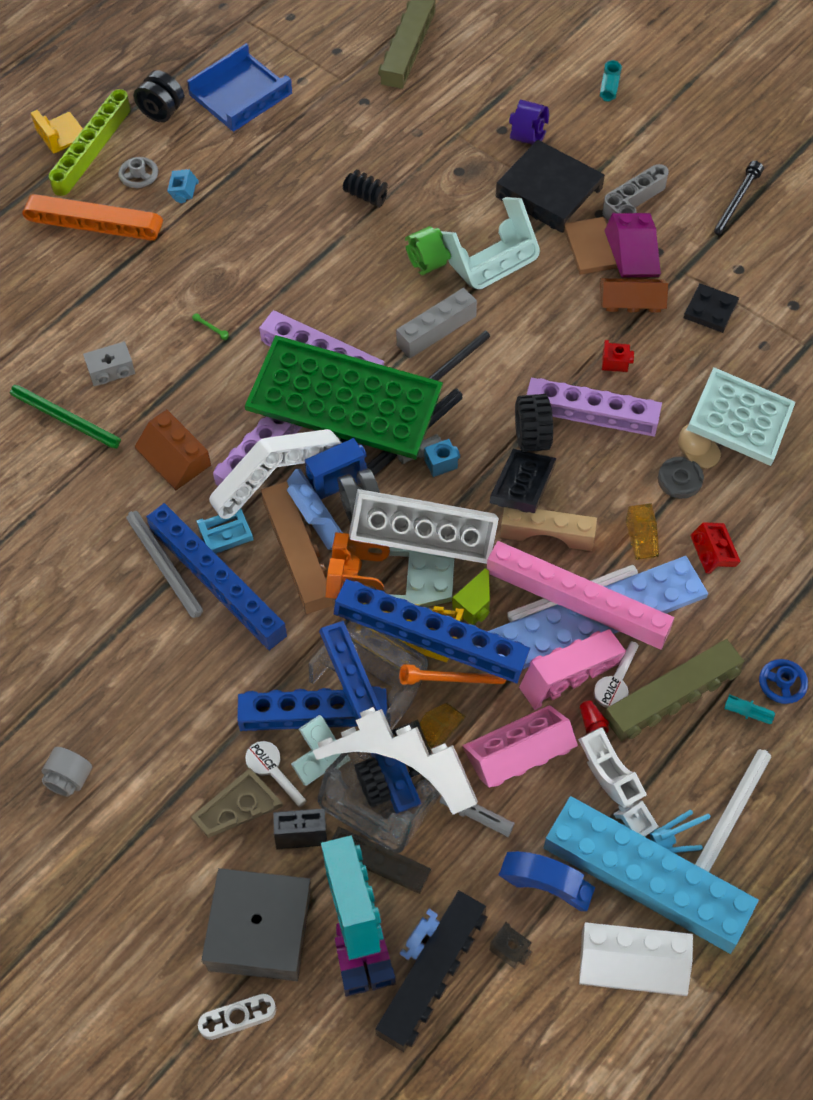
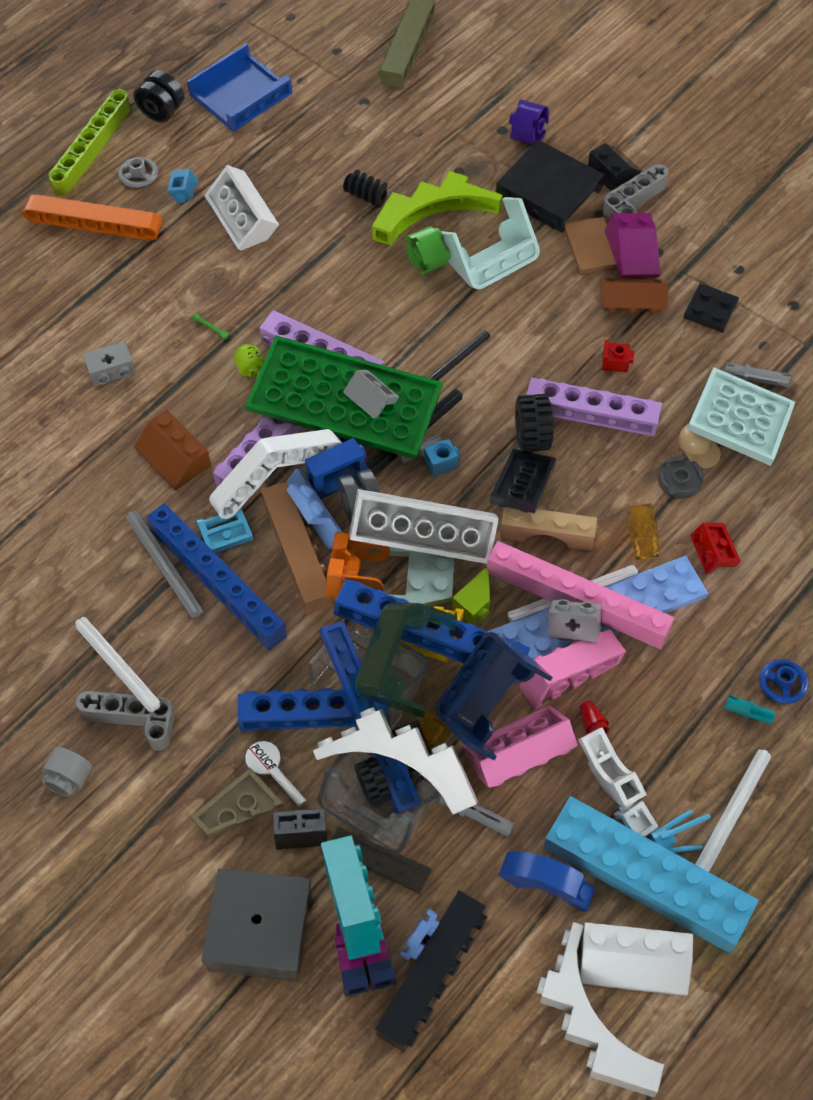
(58, 132): yellow bracket -> none
(65, 416): green axle -> none
(96, 705): none -> light grey beam
(117, 664): none -> white axle
(227, 1010): white beam -> none
(241, 208): none -> white slope
(248, 360): none -> lime head
(307, 766): light aqua plate -> none
(369, 393): none -> light grey panel
(373, 679): none -> clear green windscreen
(411, 674): orange piece -> none
(428, 200): none -> lime arch
(436, 323): light grey brick -> none
(481, 686): none -> dark blue windscreen
(500, 947): clear smoke brick -> none
(574, 620): none -> light grey brick
(610, 80): teal piece -> none
(612, 1059): none -> white arch
(613, 688): white piece -> none
(614, 164): none -> black slope
(673, 690): olive brick -> none
(753, 171): black piece -> none
(758, 375): none -> light grey pin

